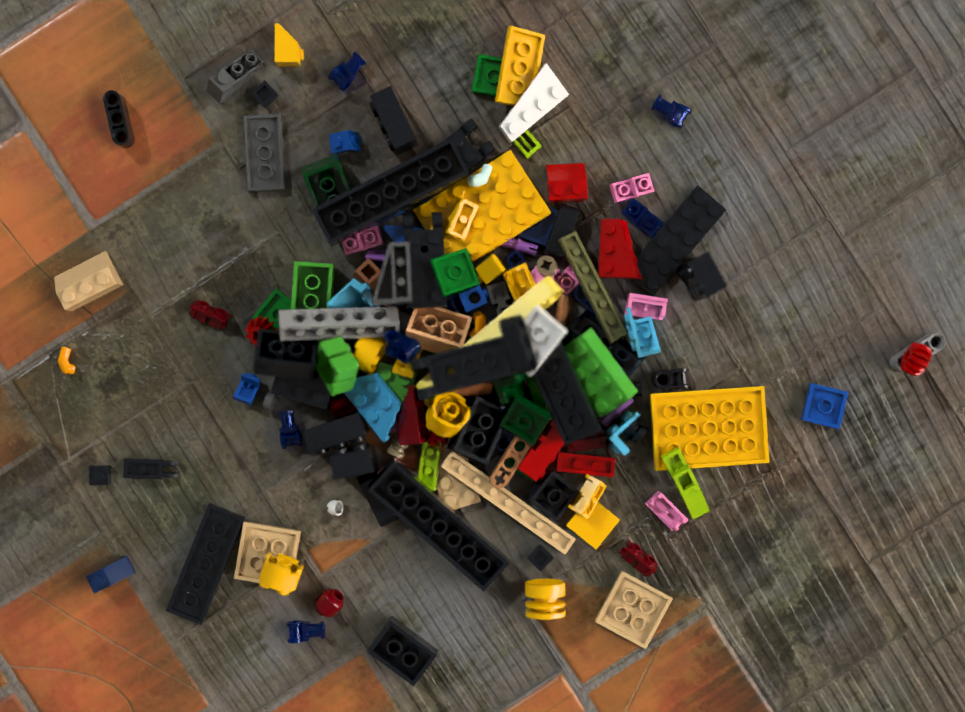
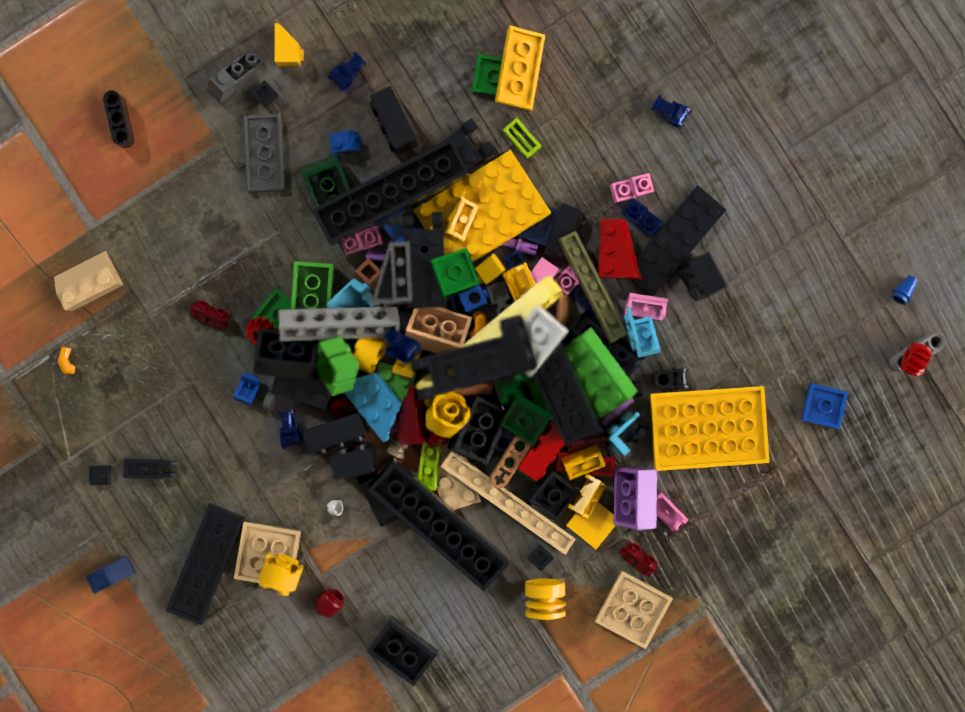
(302, 631): clear blue connector -> none
(480, 178): light aqua arm -> none
(538, 99): white wing -> none
(548, 270): dark tan wheel -> none
(566, 183): red slope -> none
(583, 462): none -> yellow slope
(635, 497): none -> medium lavender brick
(685, 483): lime slope -> none
(905, 290): none -> blue cone

